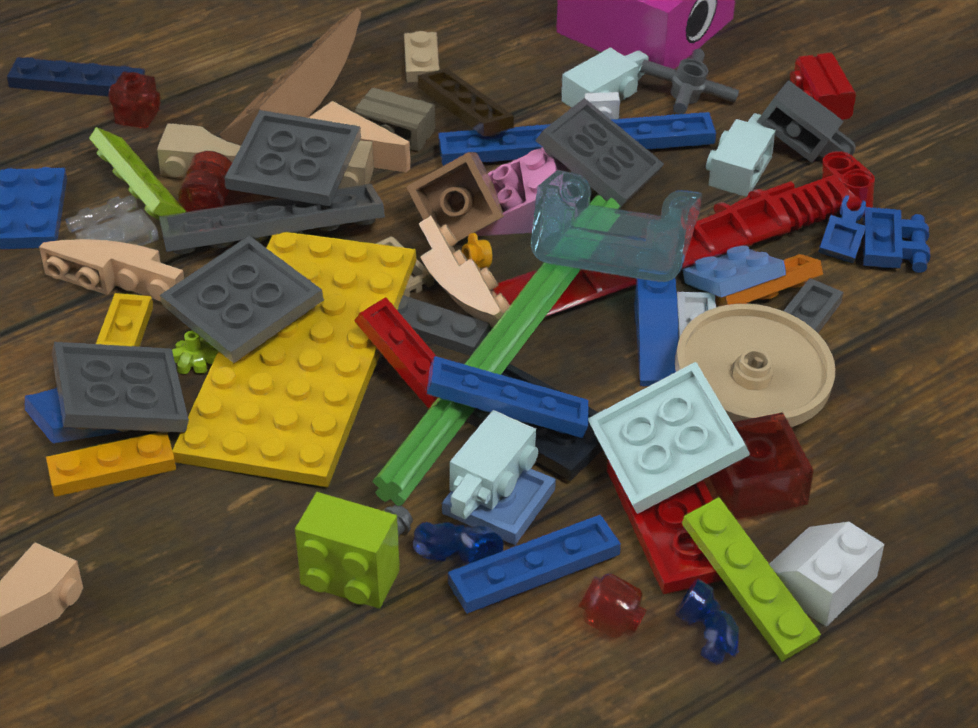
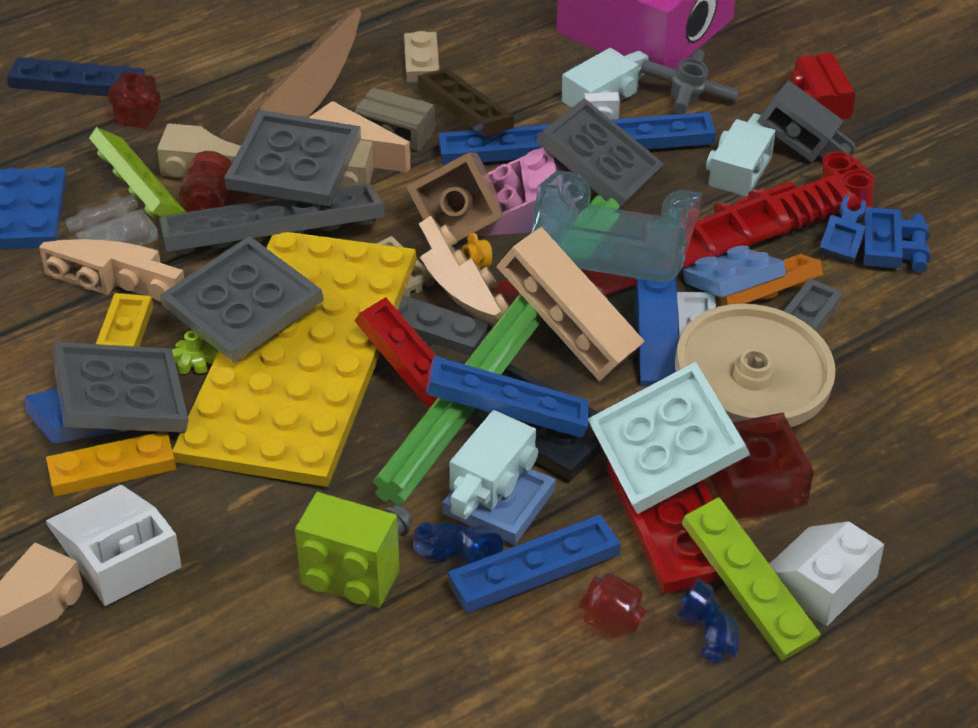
(117, 542): none -> white slope
(570, 303): none -> light nougat brick

